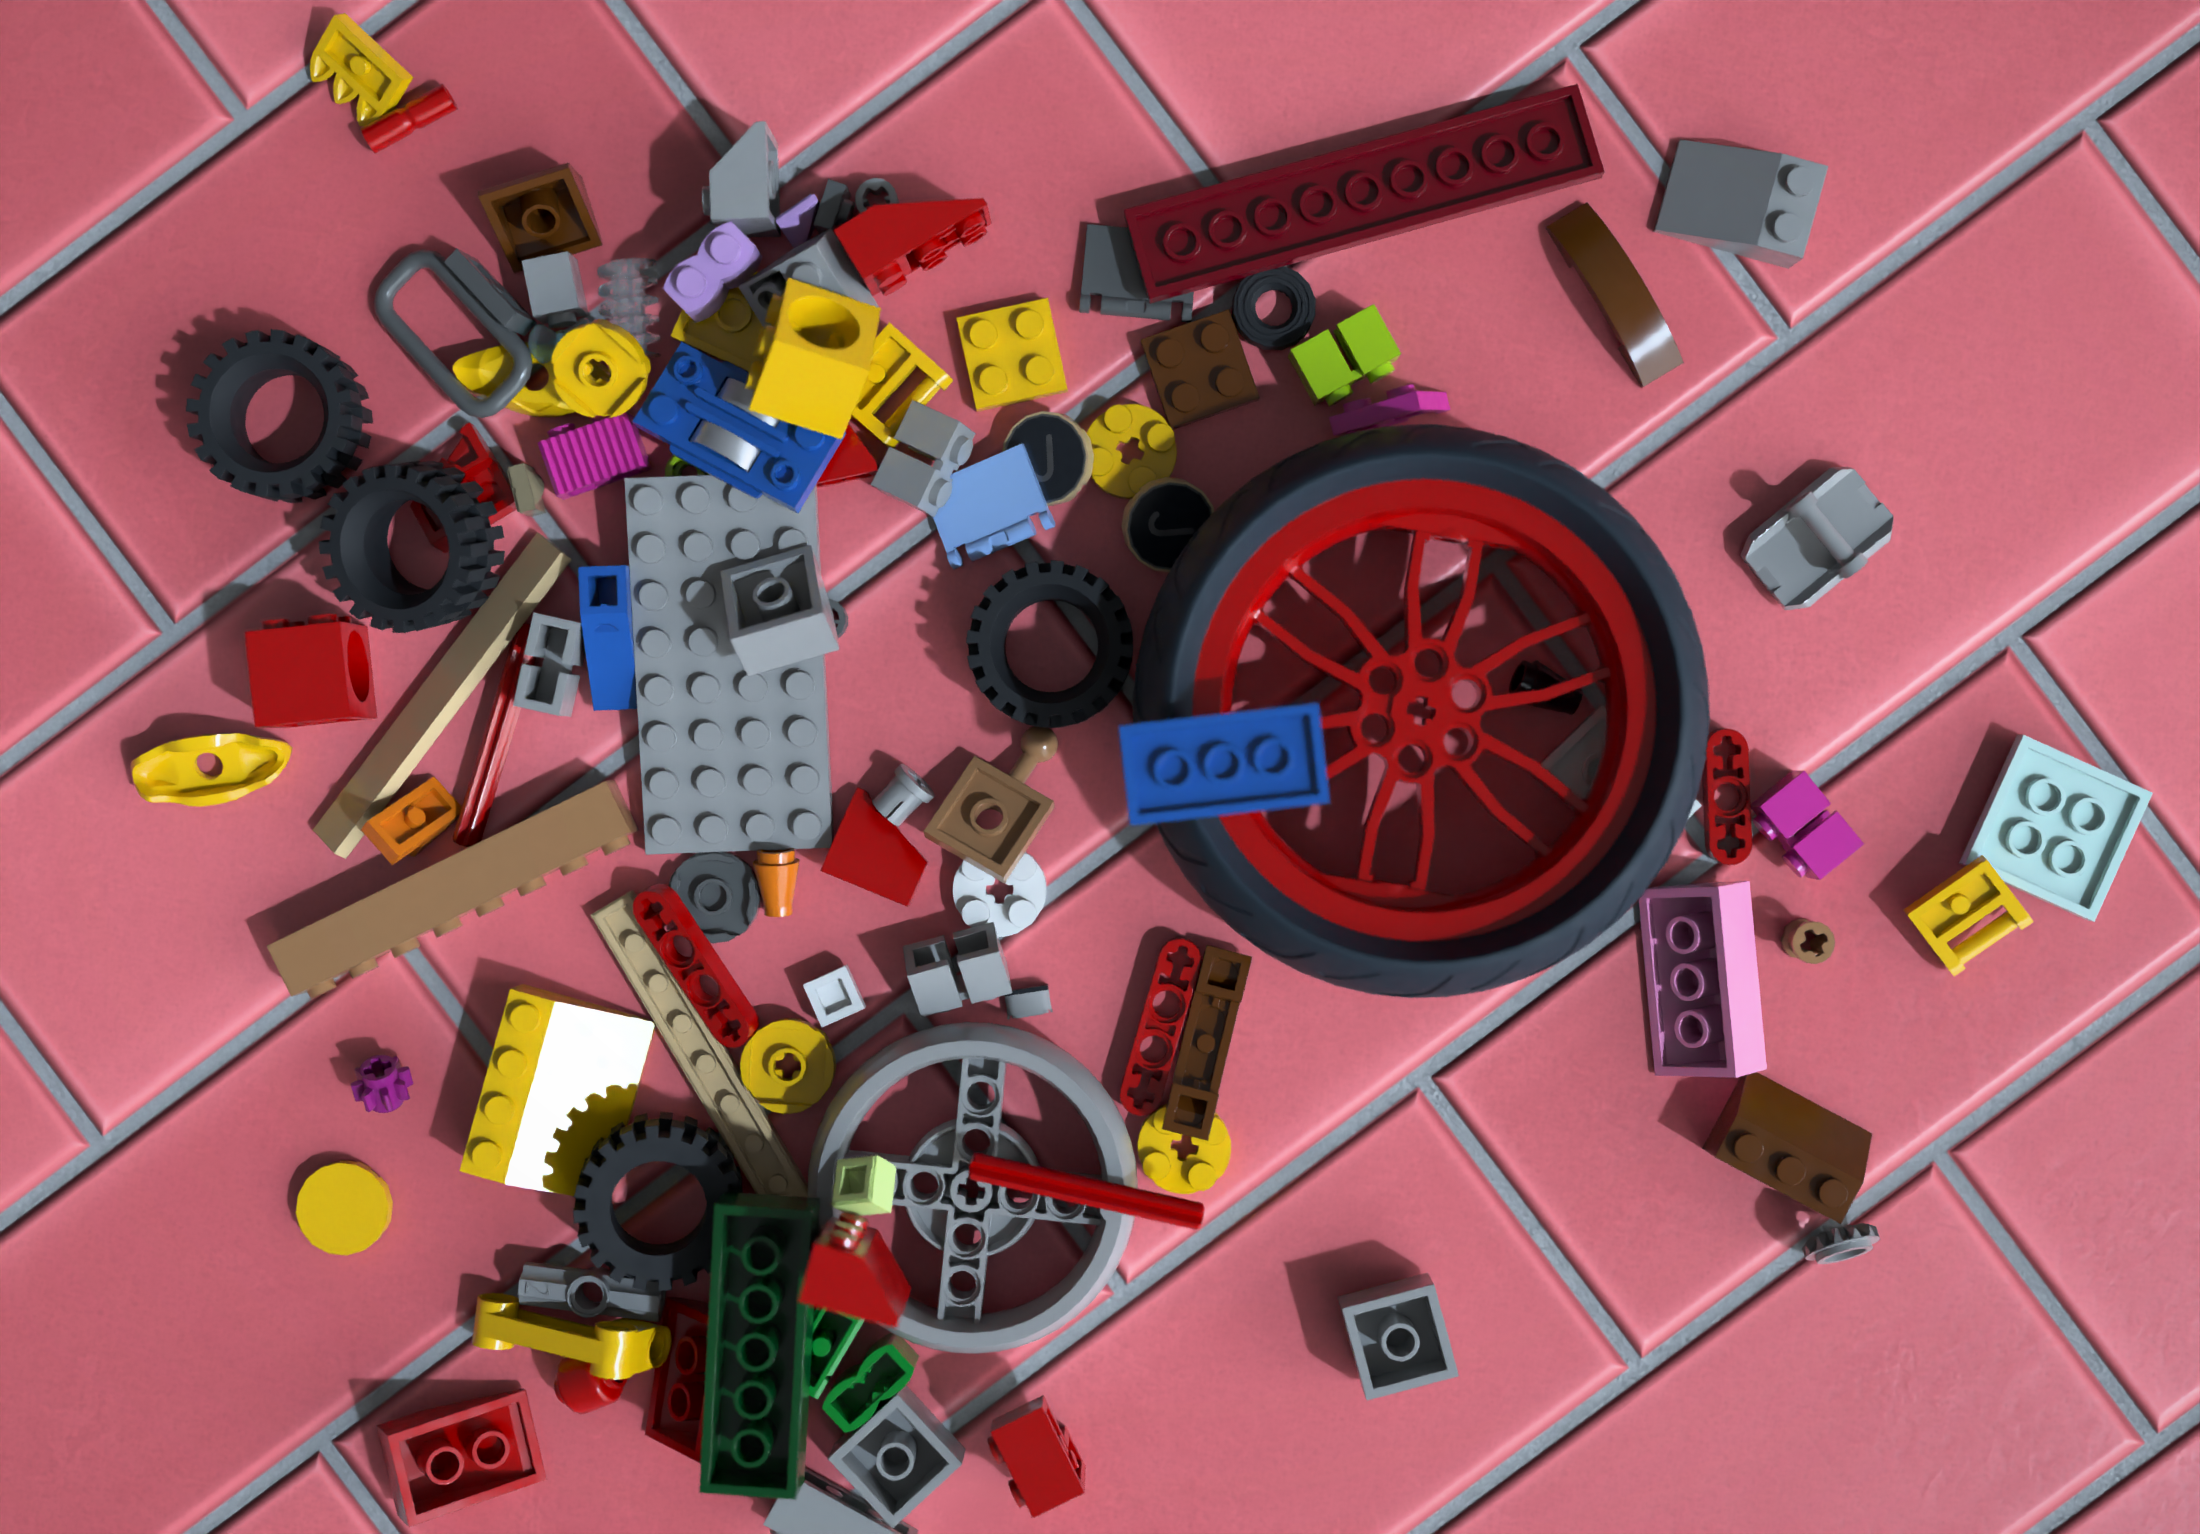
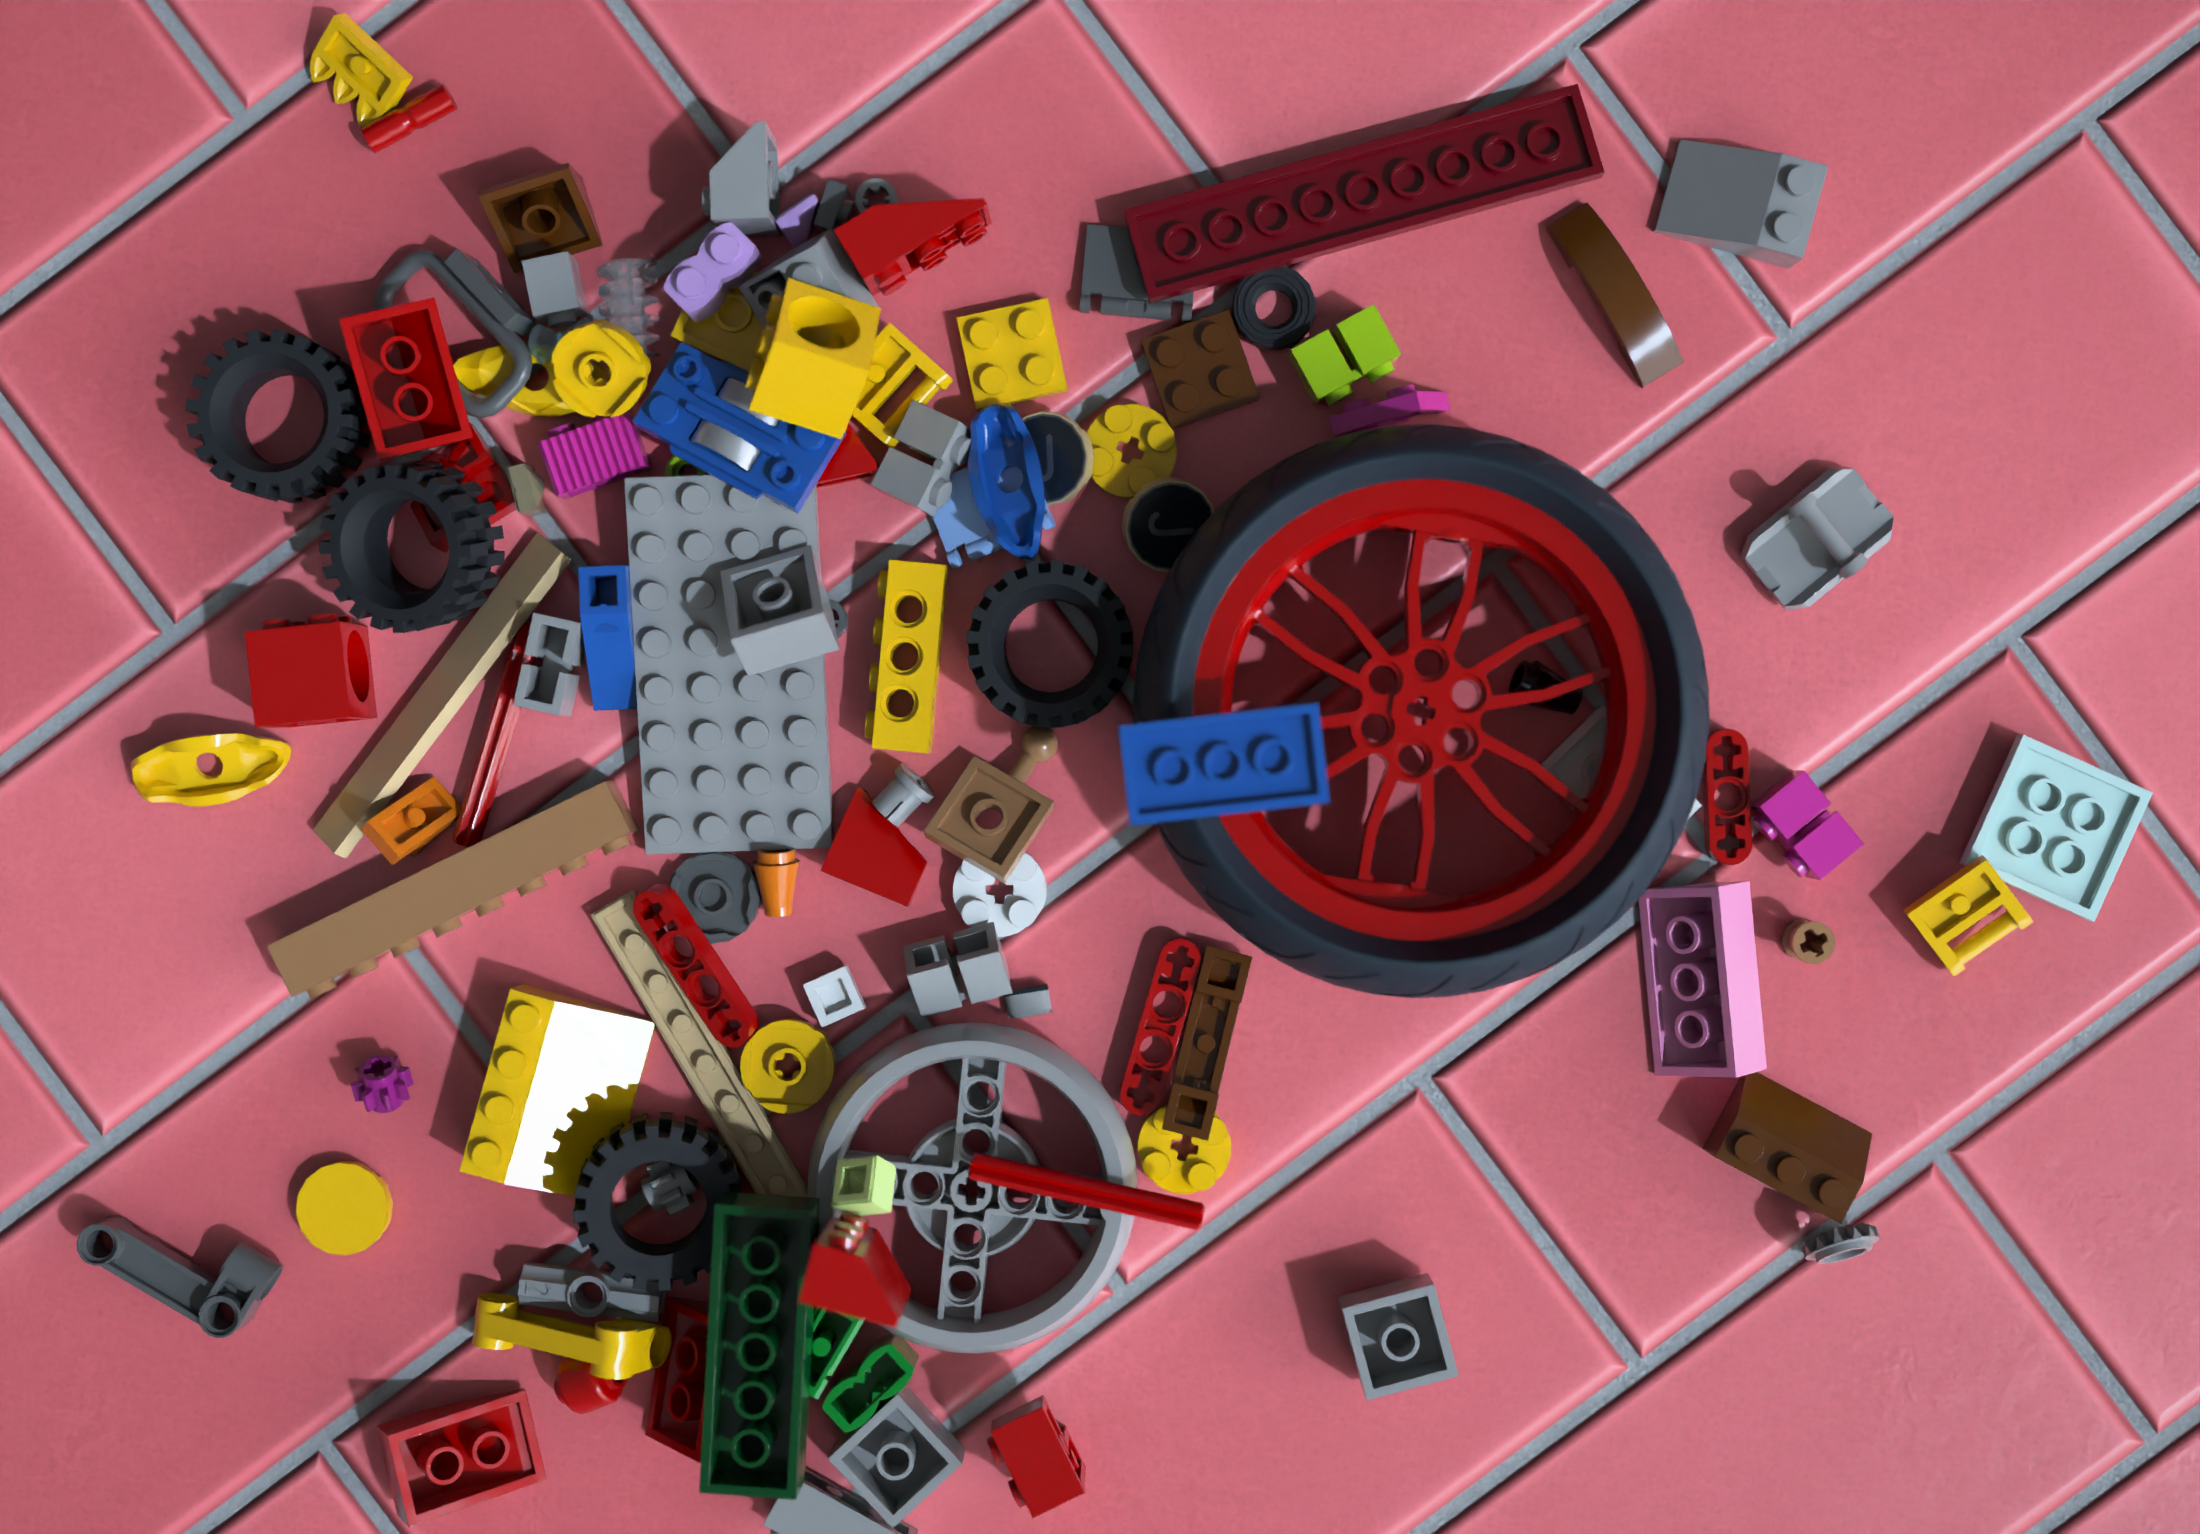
(177, 1281): none -> dark grey piece
(406, 378): none -> red slope
(669, 1186): none -> light grey gear
(897, 583): none -> yellow brick
(998, 443): none -> blue piece

